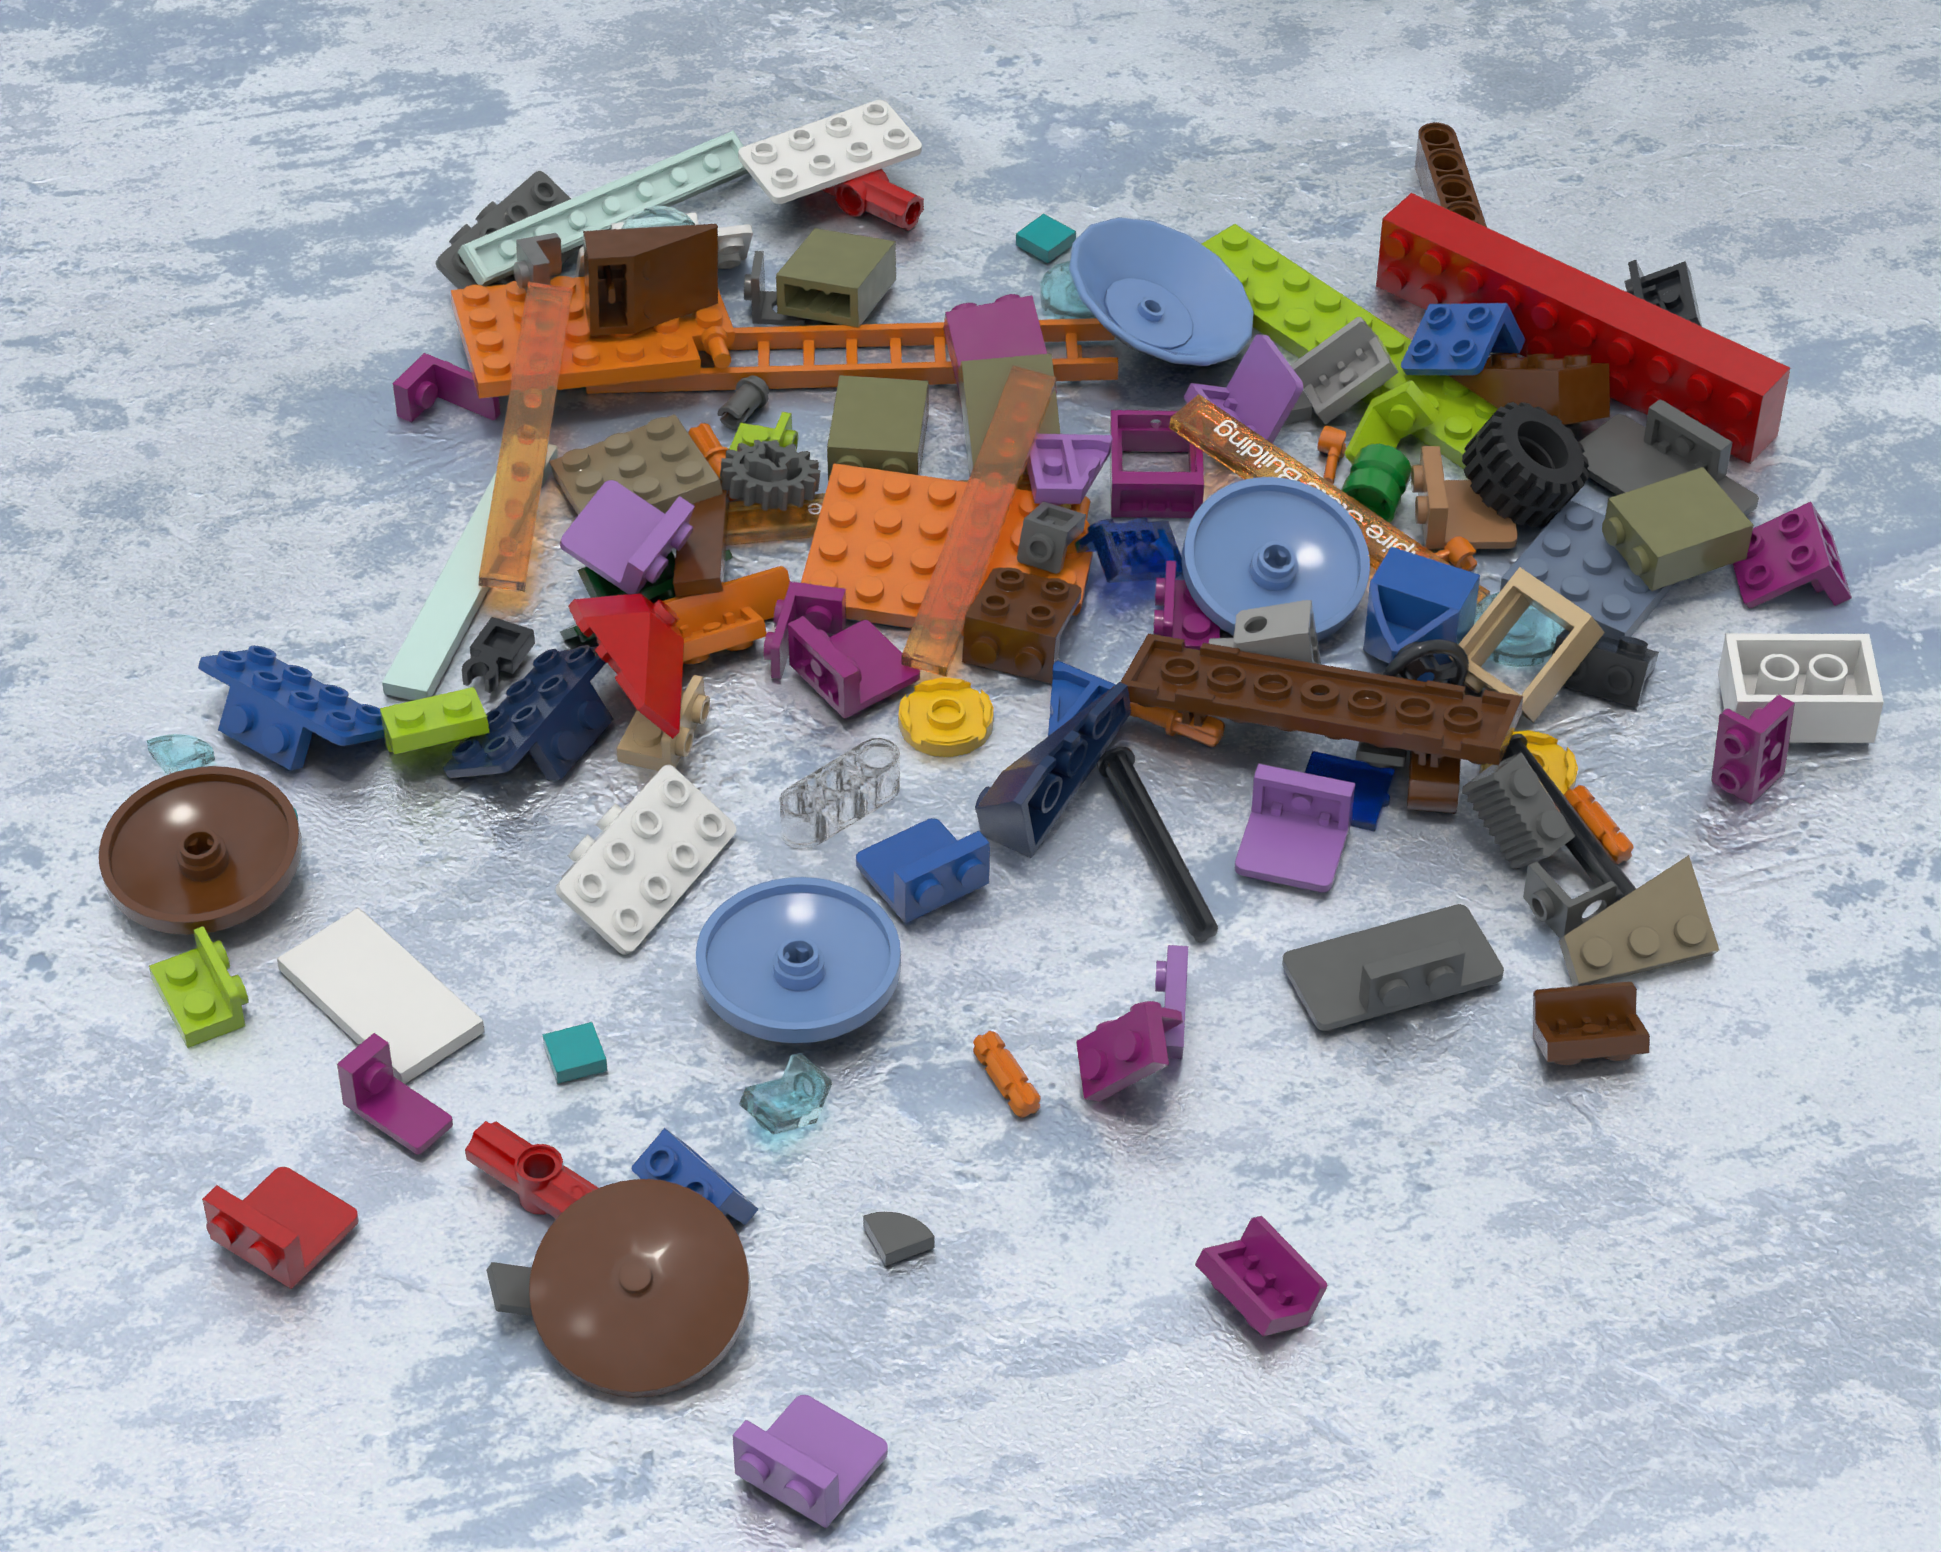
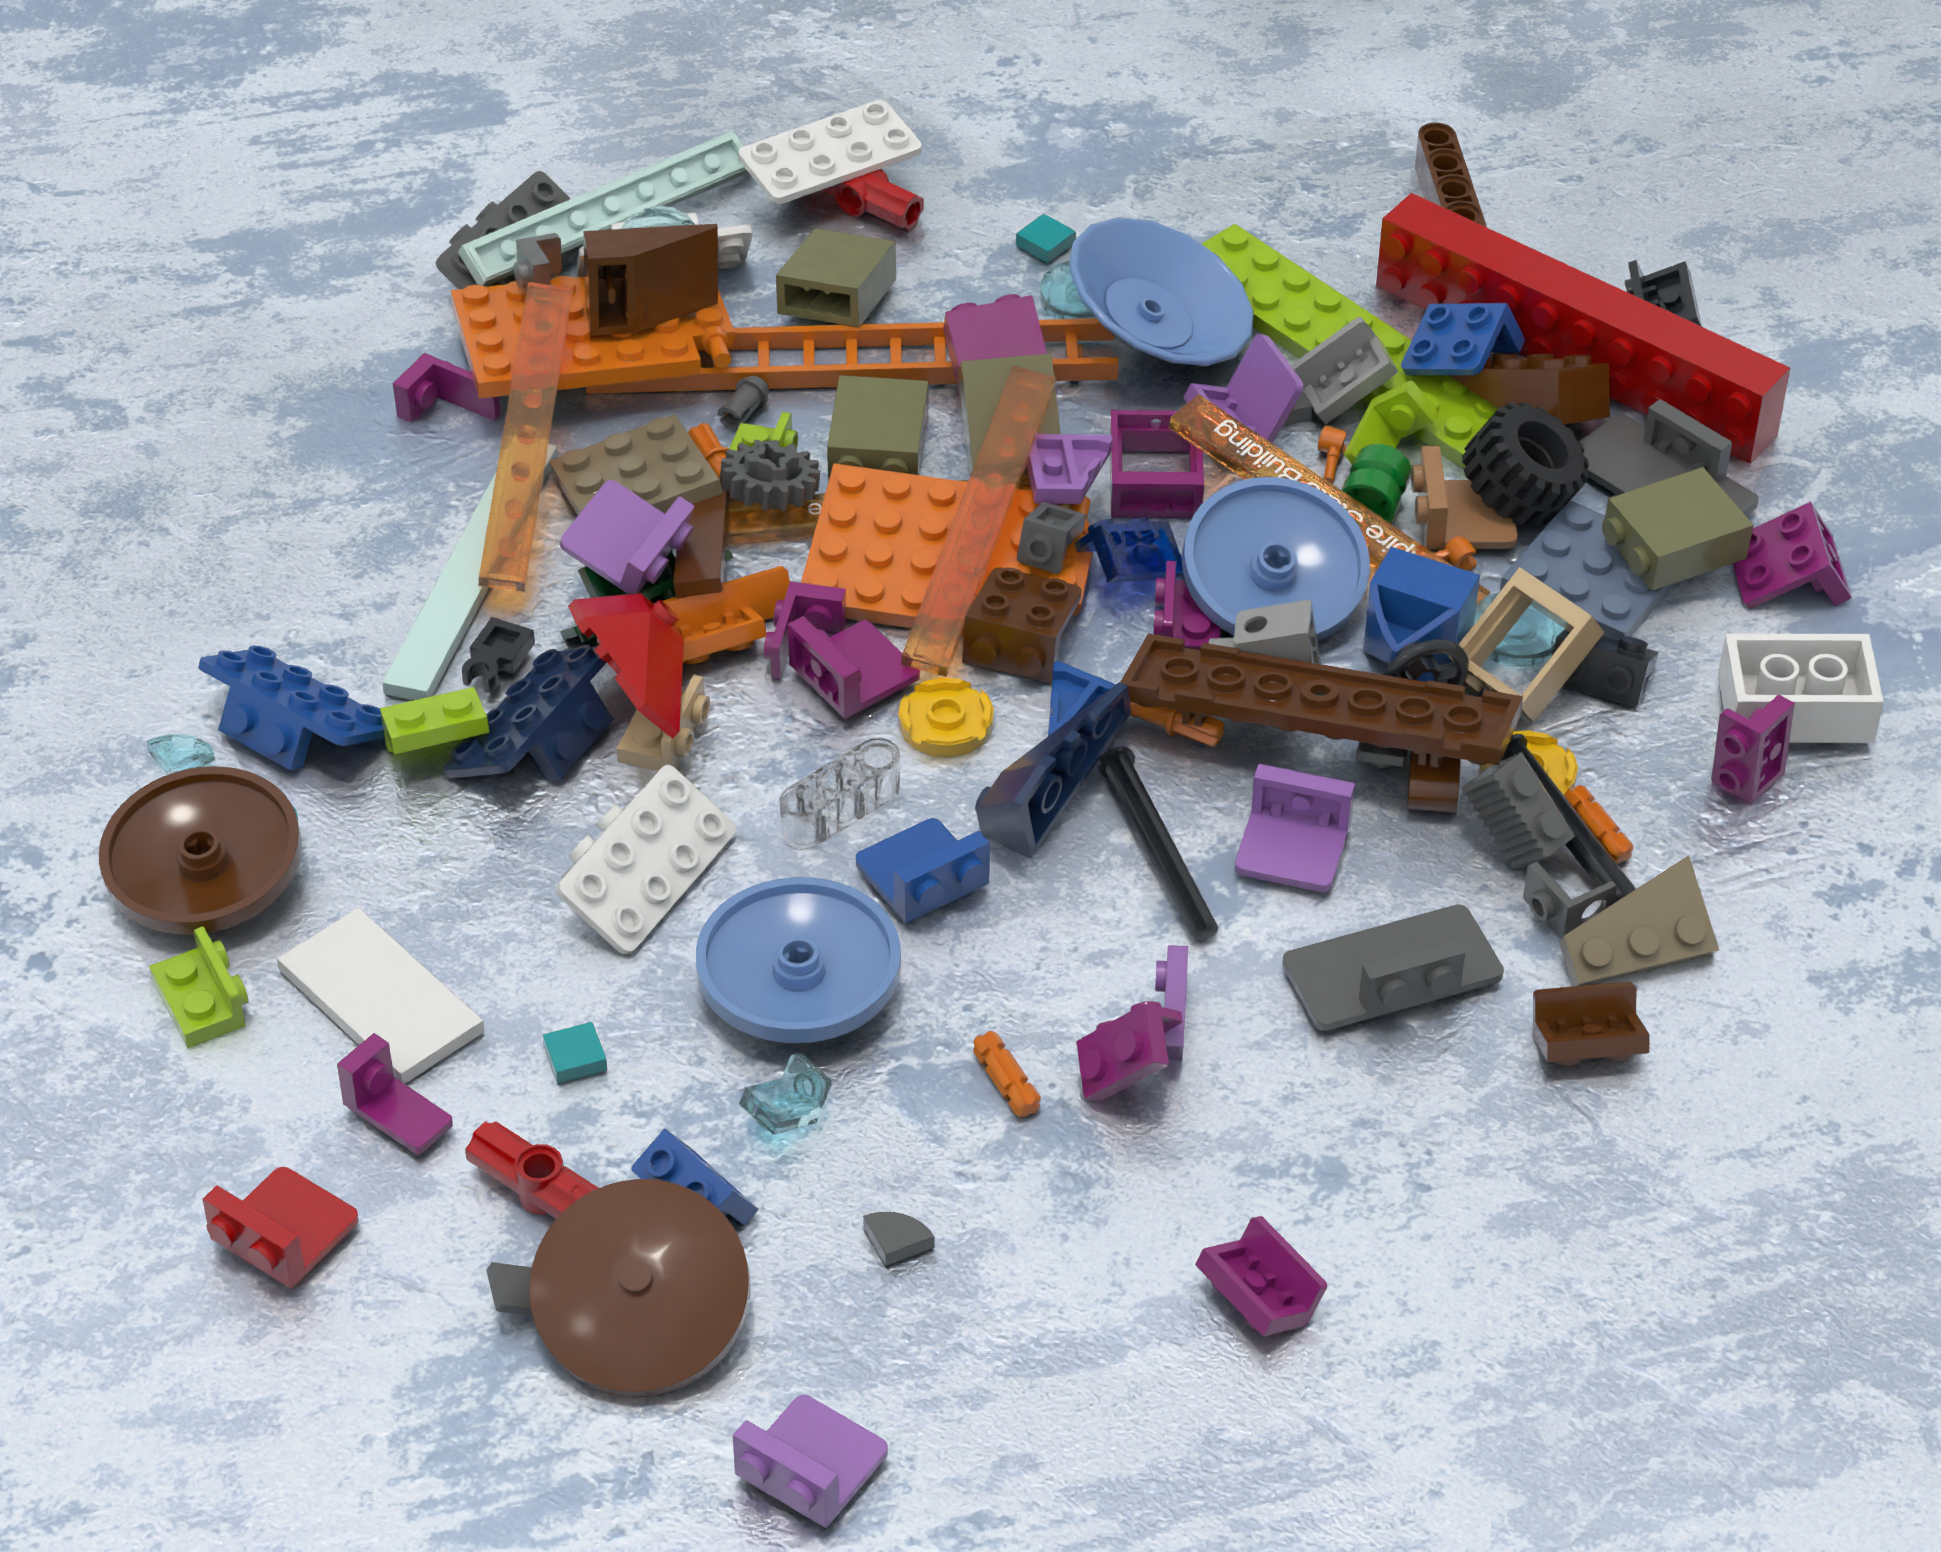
(763, 300): dark grey bracket -> none
(1370, 785): clear blue piece -> none

